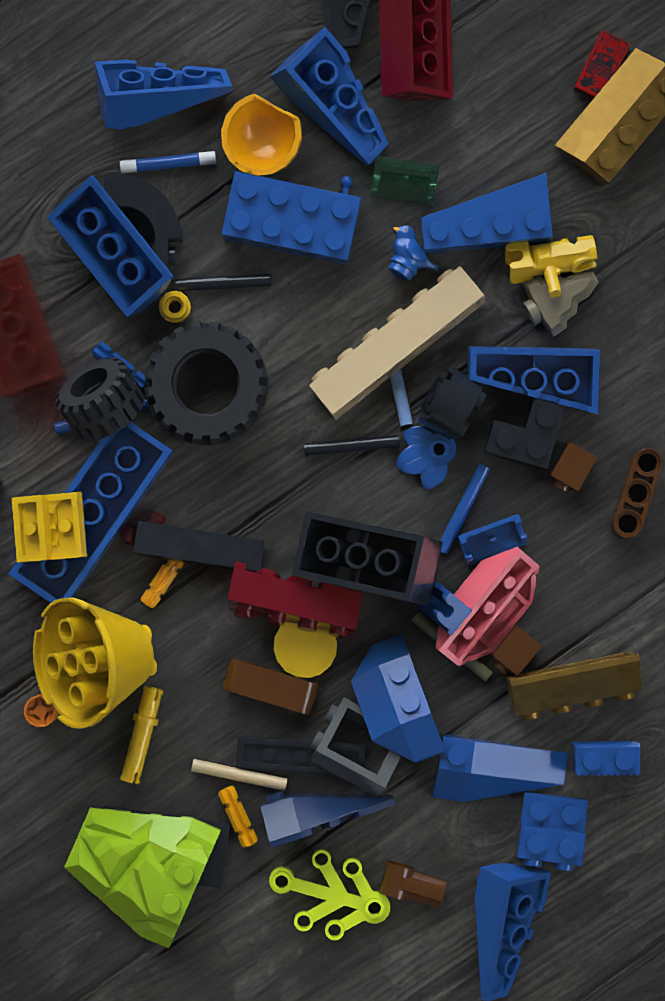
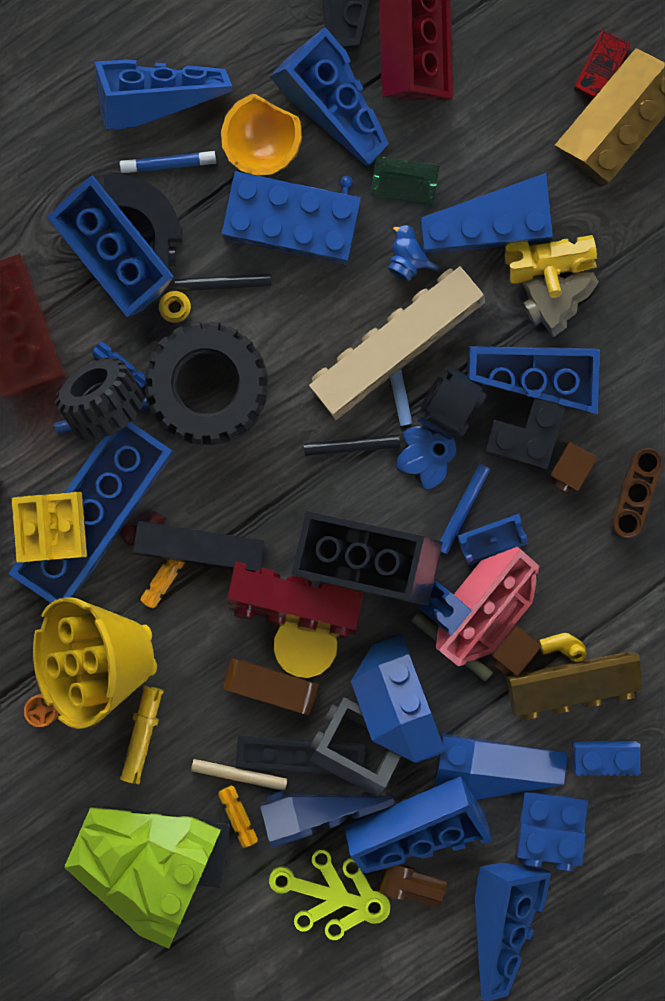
(417, 827): none -> blue wedge
(565, 644): none -> yellow arm

